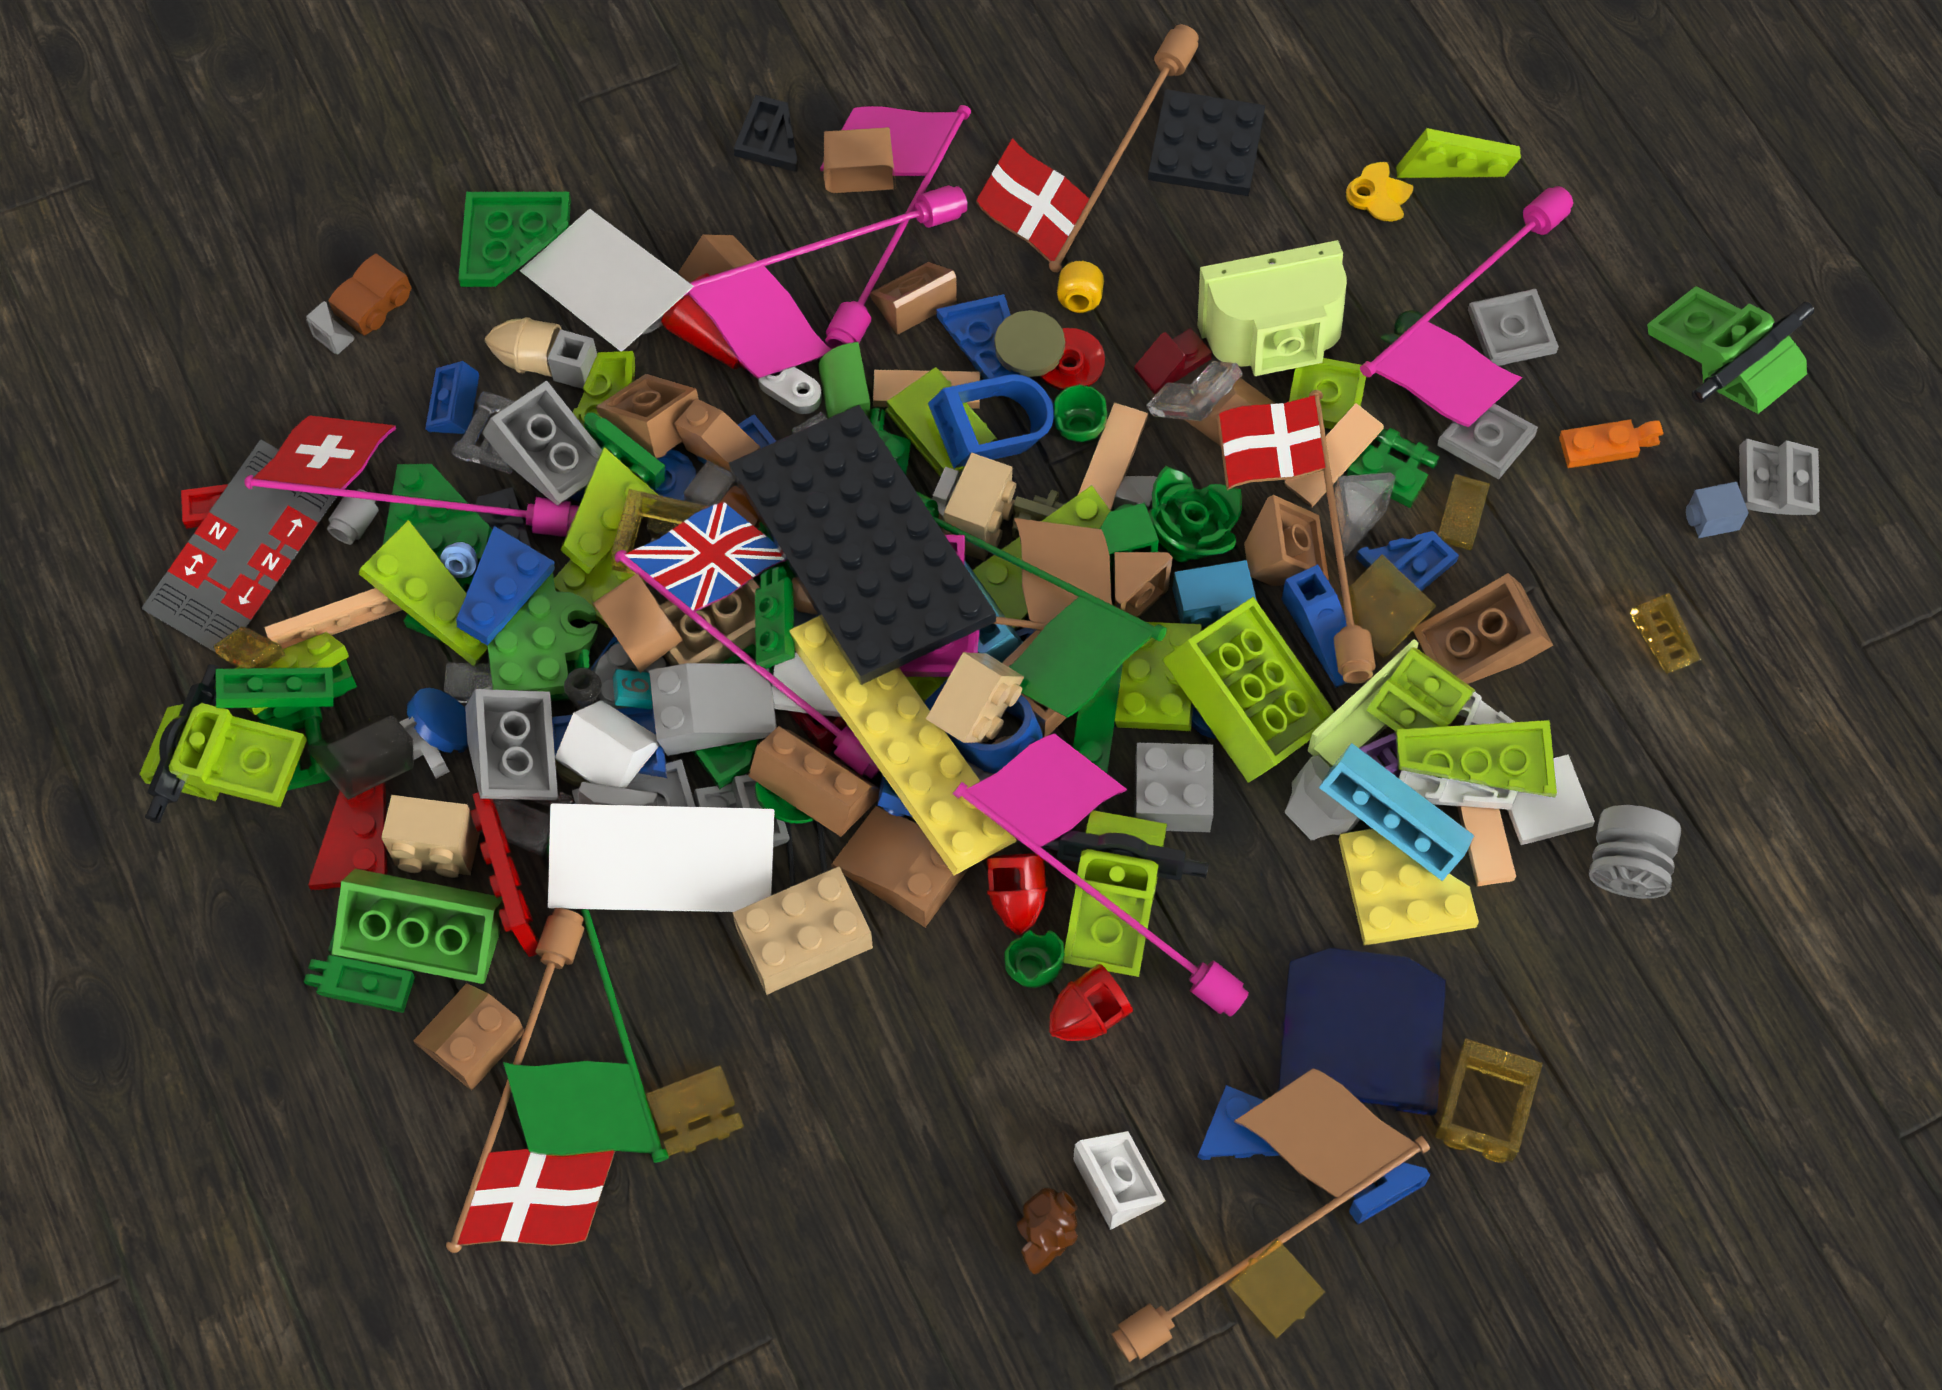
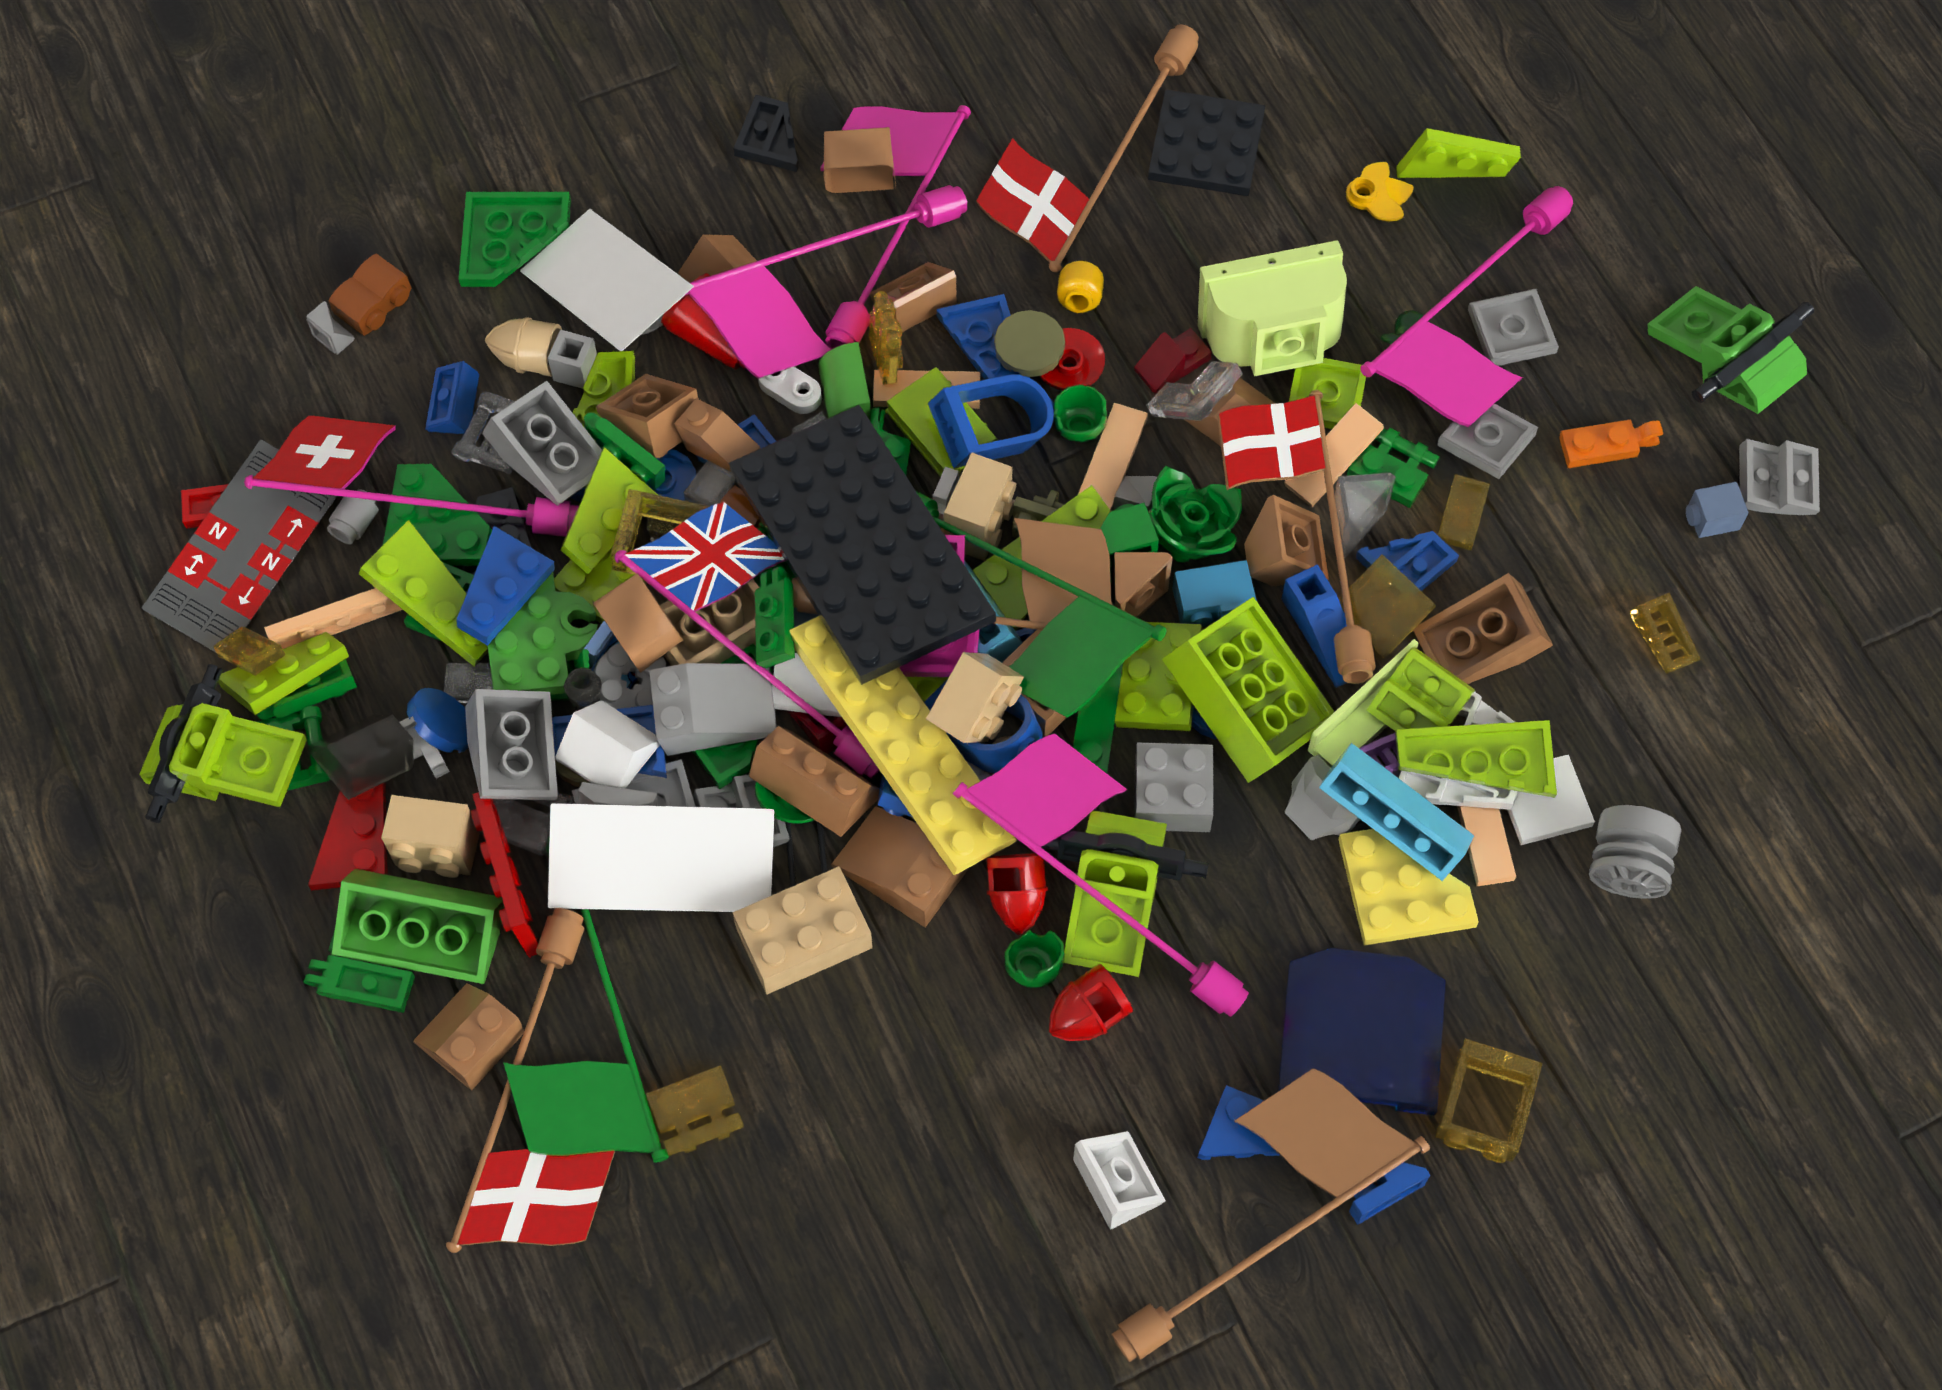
(274, 687): green plate -> none
(465, 554): light blue plate -> none
(599, 642): none -> light blue tile
(632, 689): teal tile -> none
(885, 338): none -> clear yellow plate
(1047, 1227): reddish brown head -> none
(1276, 1288): clear yellow piece -> none

